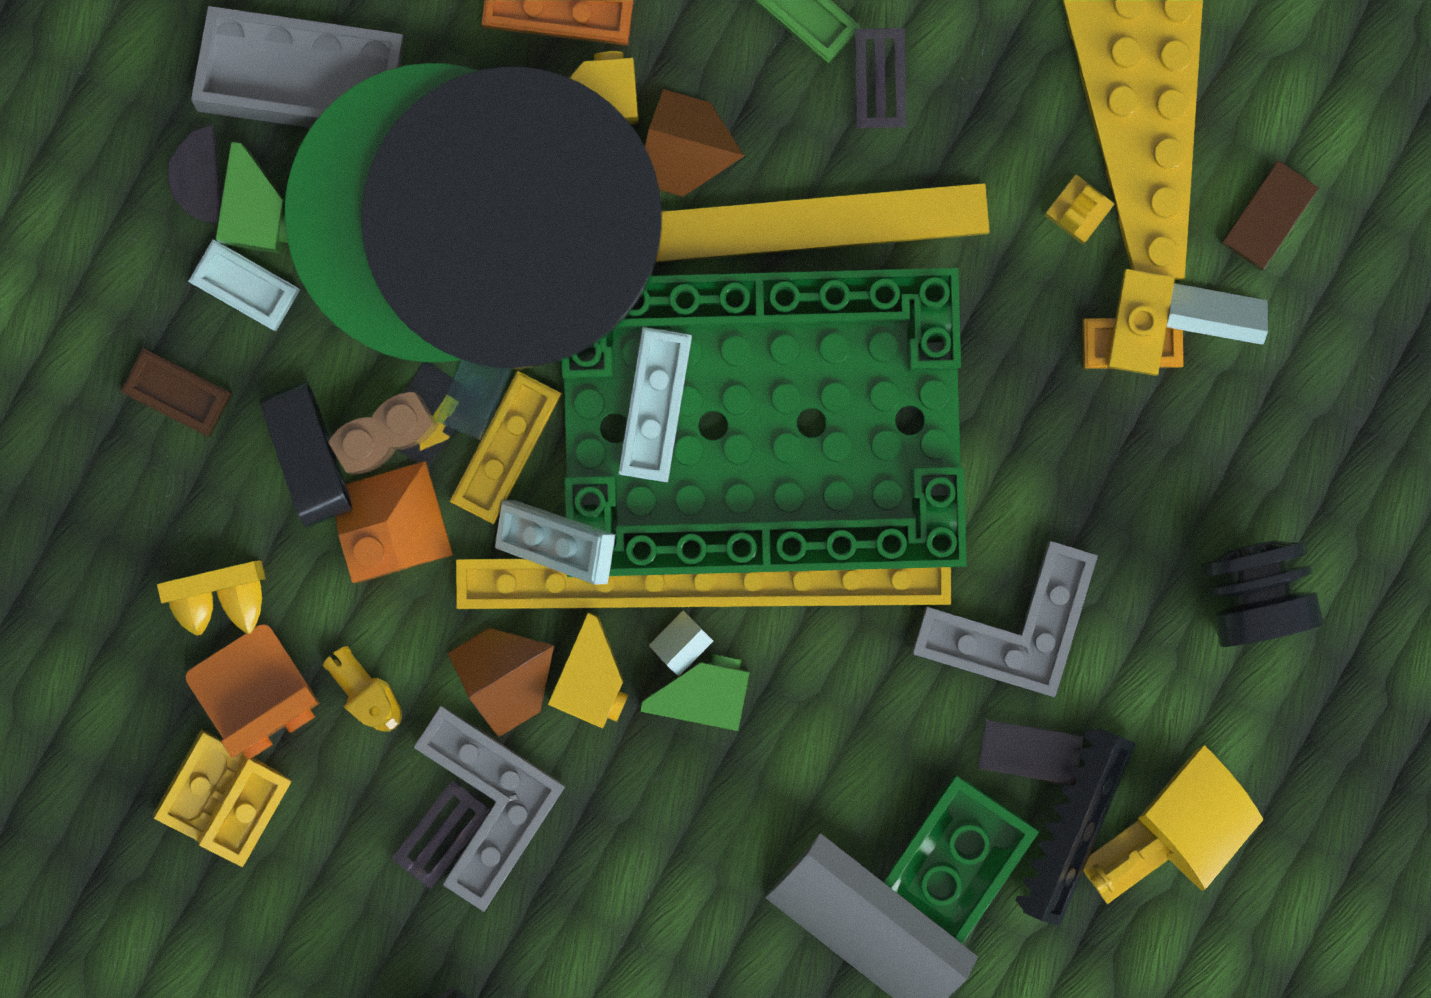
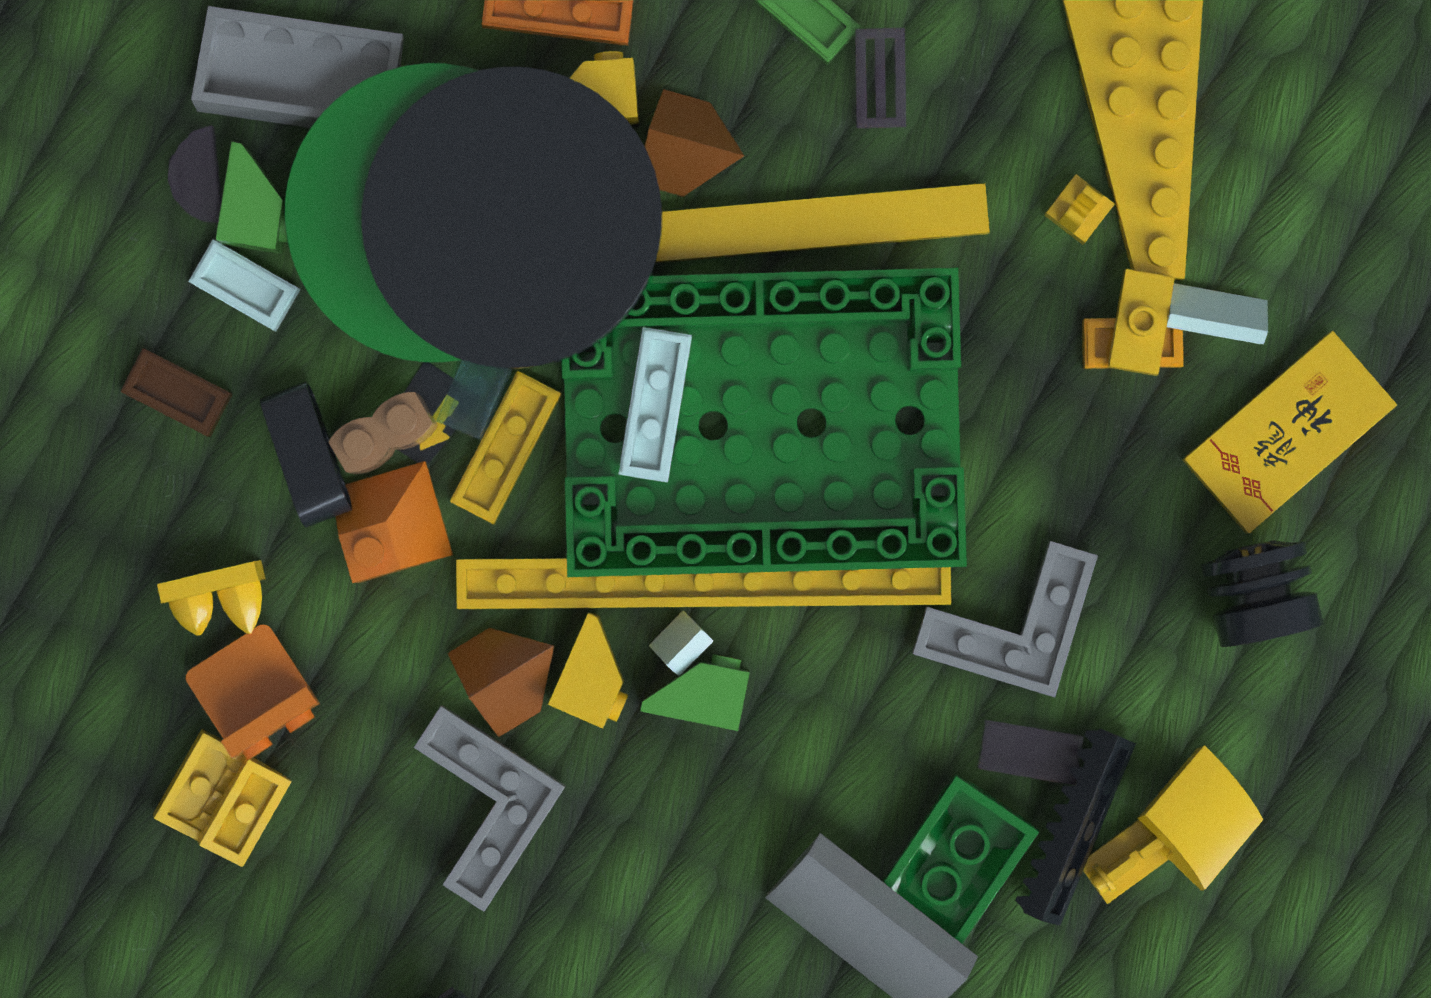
(368, 698): yellow piece -> none
(467, 800): tile -> none
(555, 541): light aqua tile -> none
(1269, 215): reddish brown tile -> none
(1289, 432): none -> yellow tile

